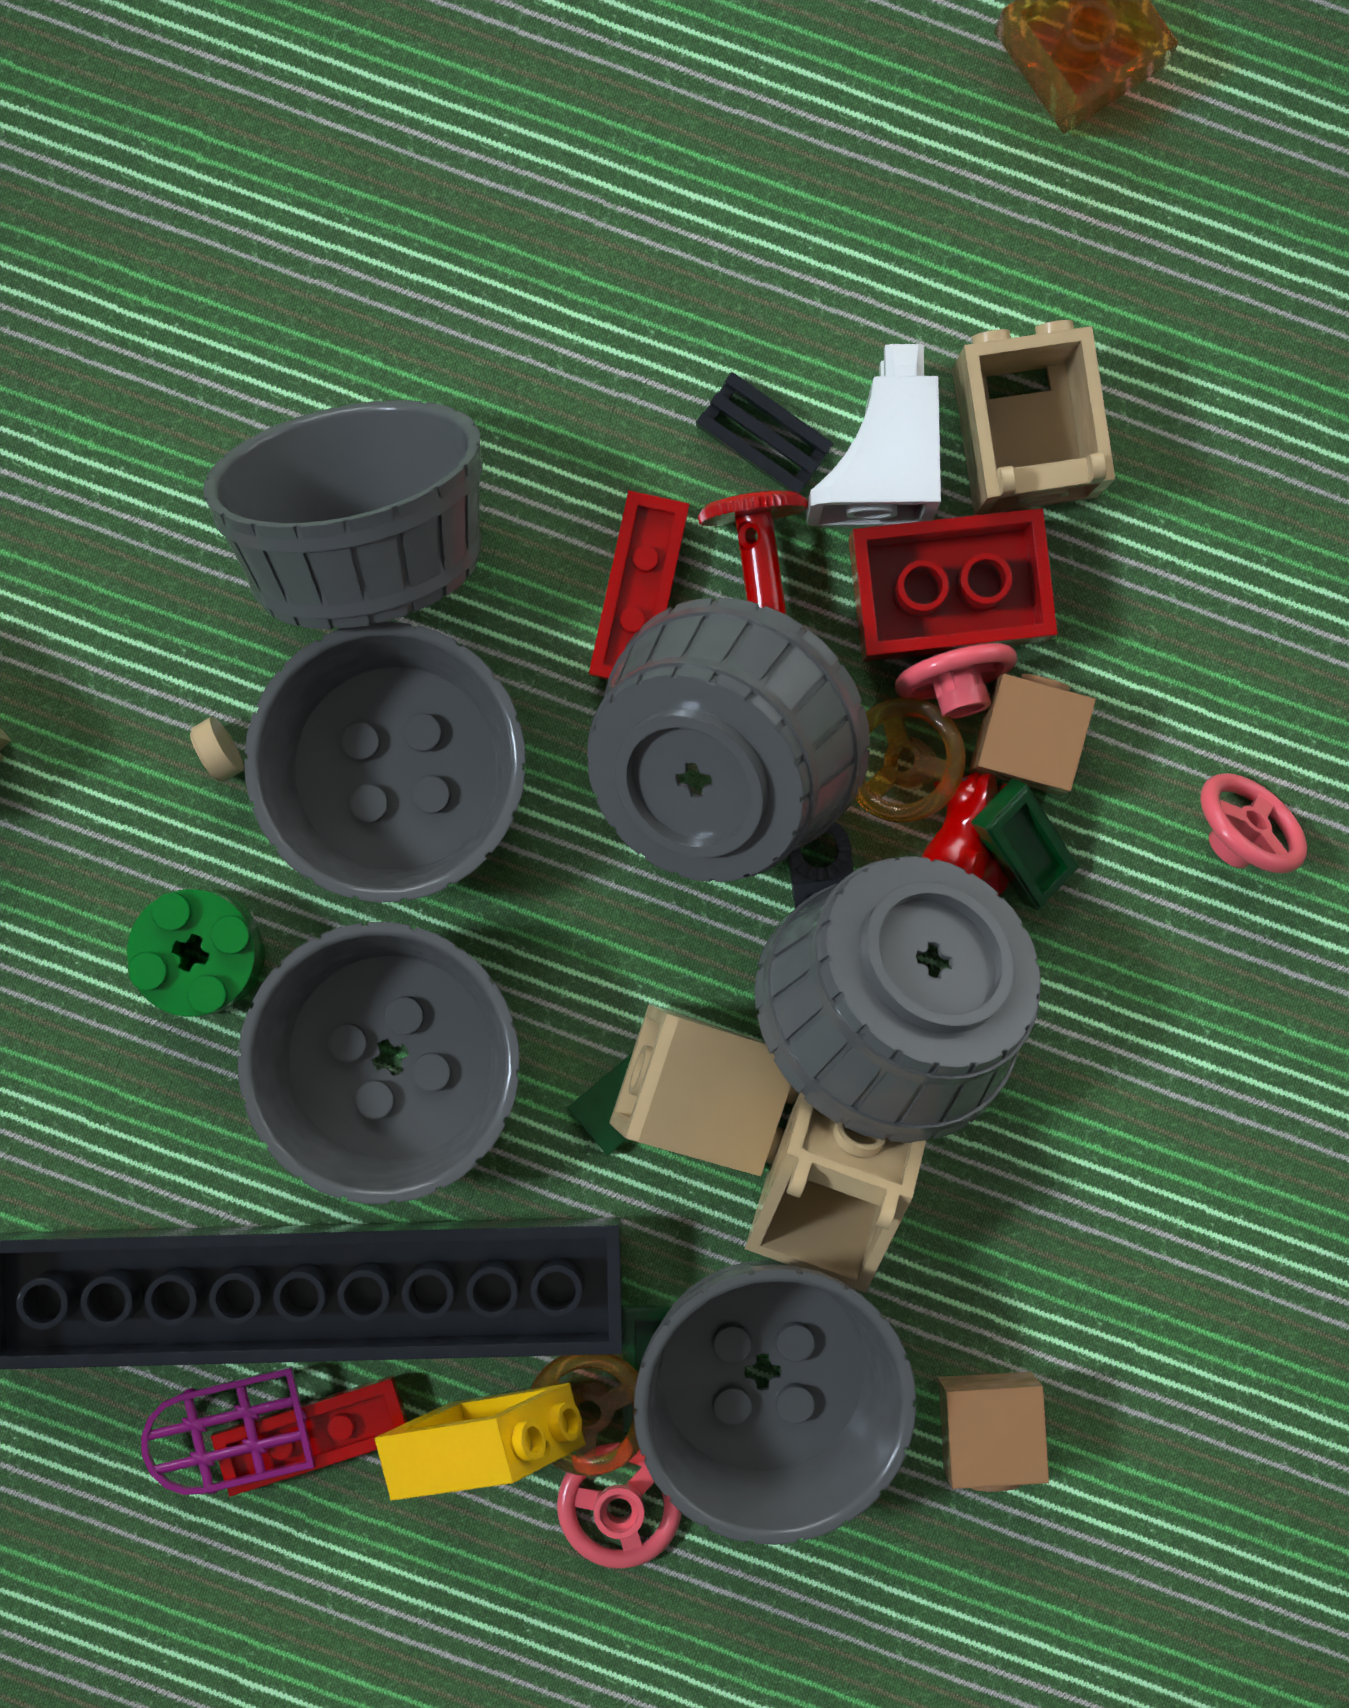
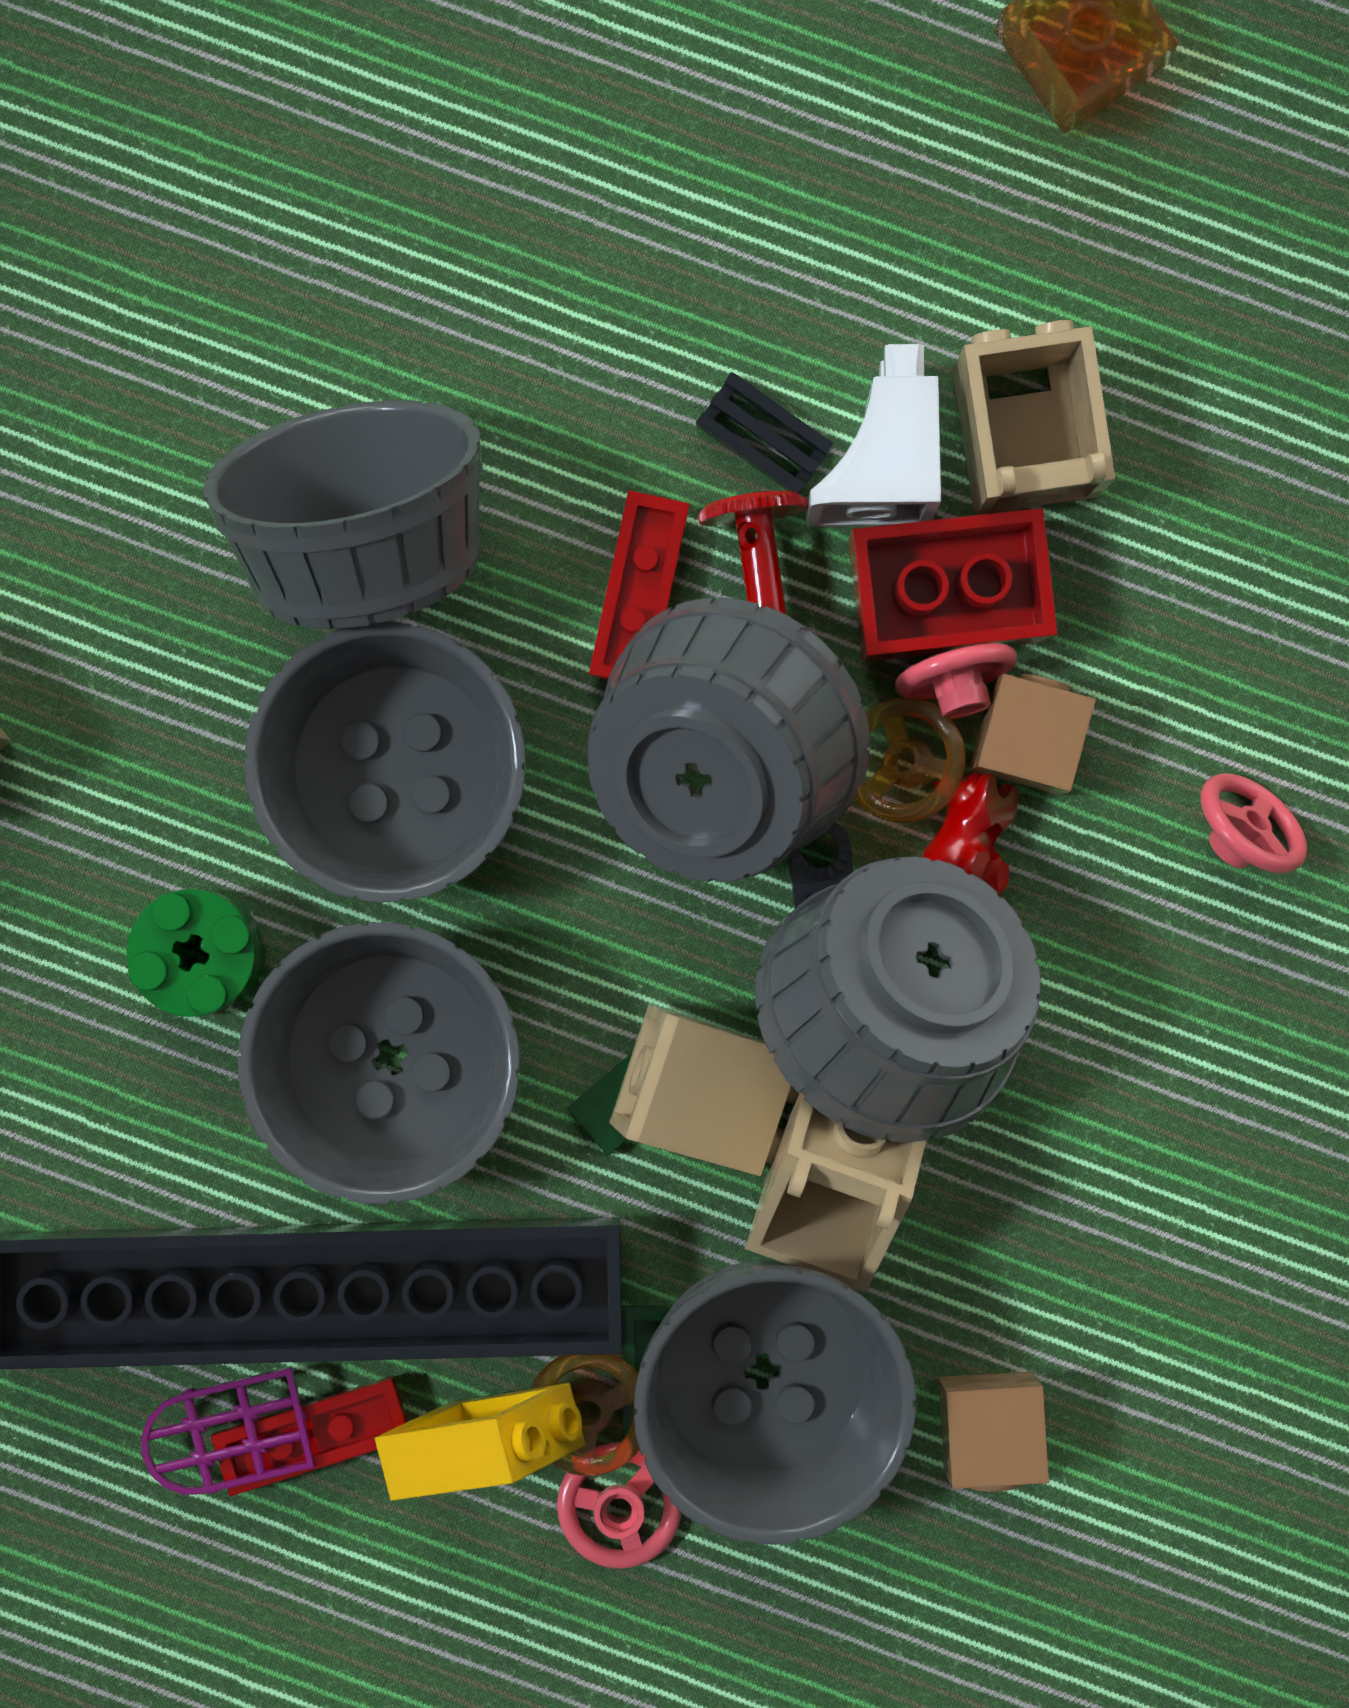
(216, 749): tan tile -> none
(1025, 844): dark green tile -> none

